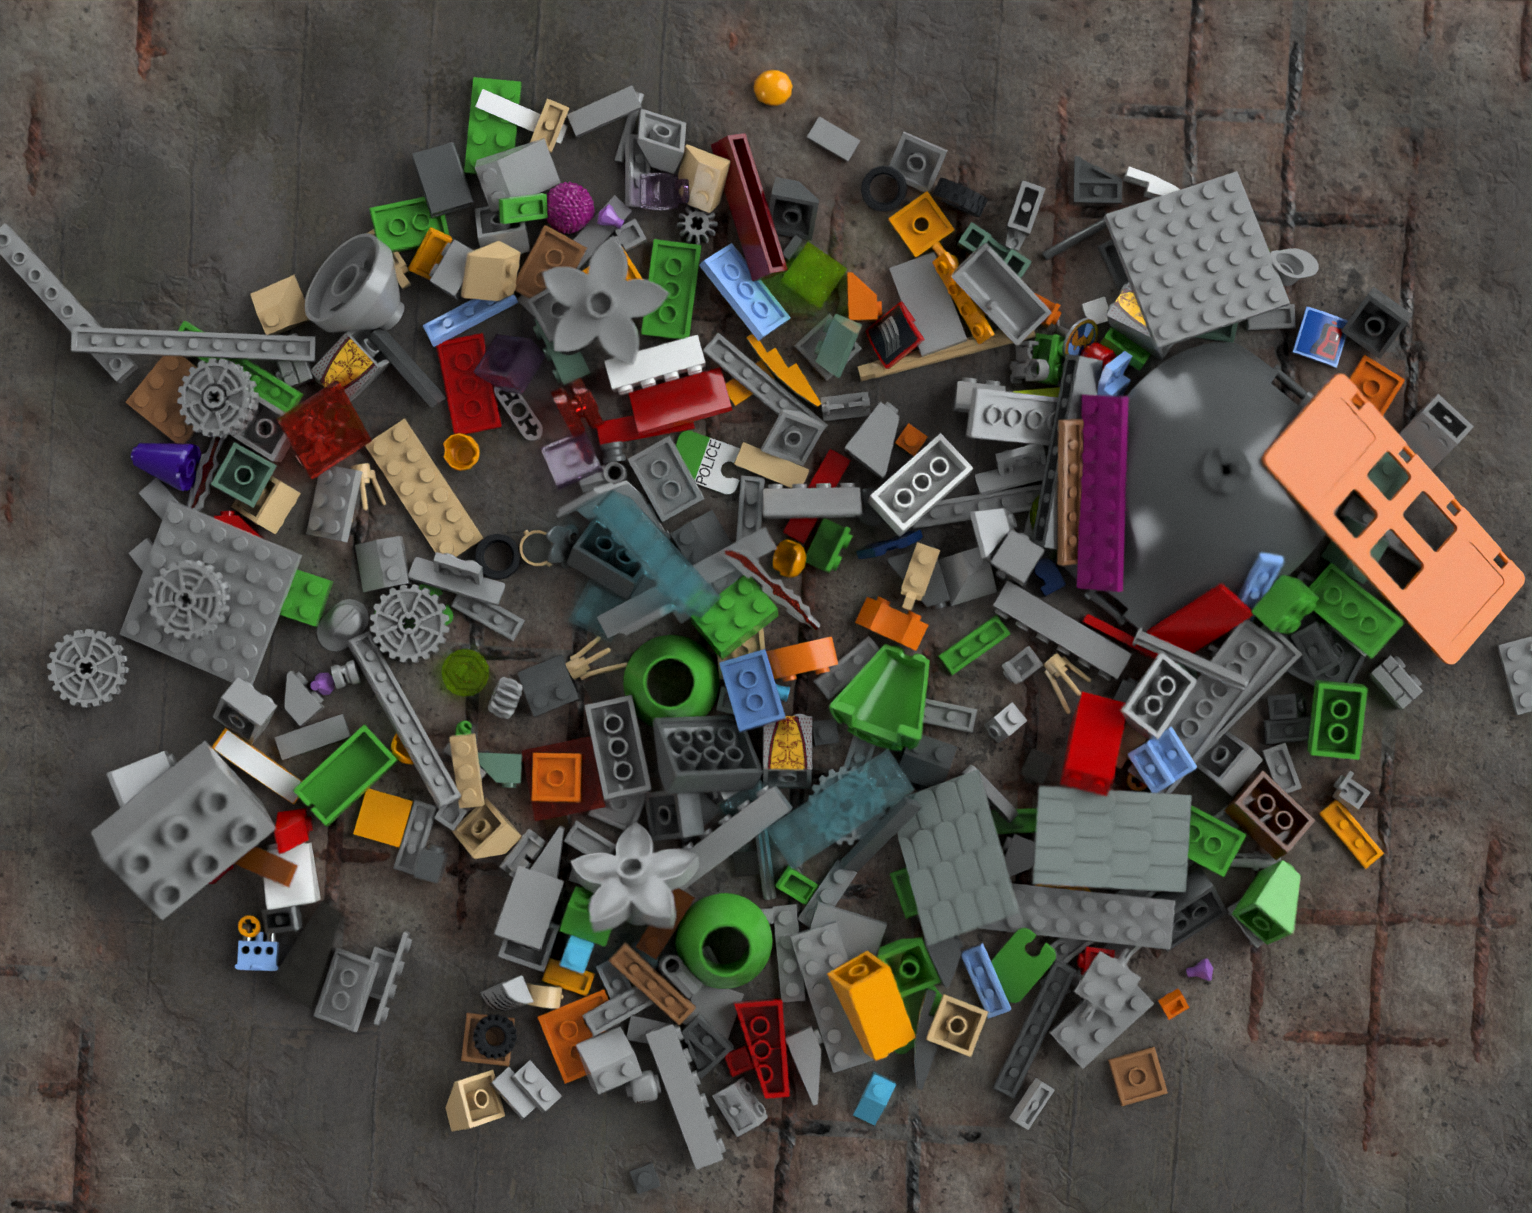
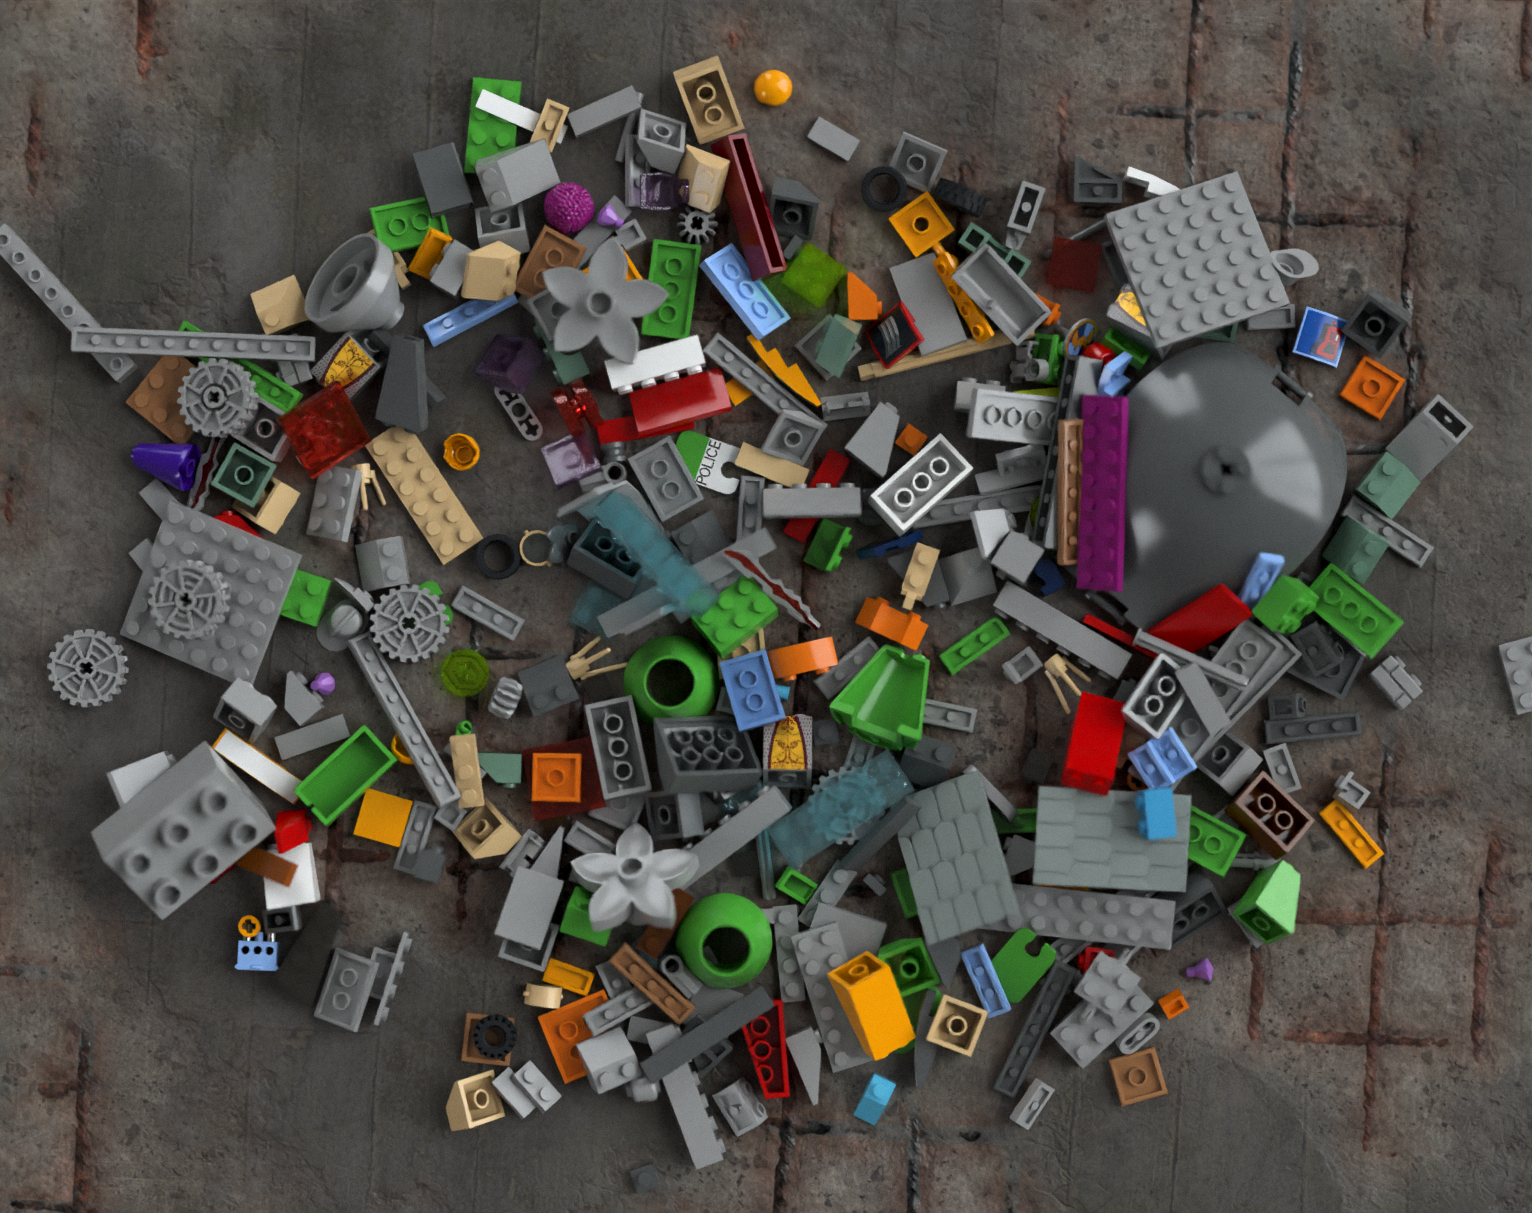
(351, 674): light grey wheel -> none
(362, 600): none -> light grey plate
(404, 386): none -> dark grey slope
(457, 577): light grey bracket -> none
(469, 397): red tile -> none
(507, 995): light grey brick -> none
(523, 208): bright green plate -> none
(577, 954): medium azure slope -> none
(707, 1034): none -> dark grey tile
(708, 100): none -> tan slope
(739, 1061): red tile -> none
(789, 558): light orange hair -> none
(875, 883): none -> dark grey plate
(1005, 723): light grey bracket -> none
(1073, 263): none -> clear red tile
(1096, 310): white tile -> none
(1138, 1033): none -> light grey plate
(1156, 813): none -> dark azure brick
(1202, 697): none -> light grey tile
(1329, 455): door -> none
(1337, 719): bright green brick -> none

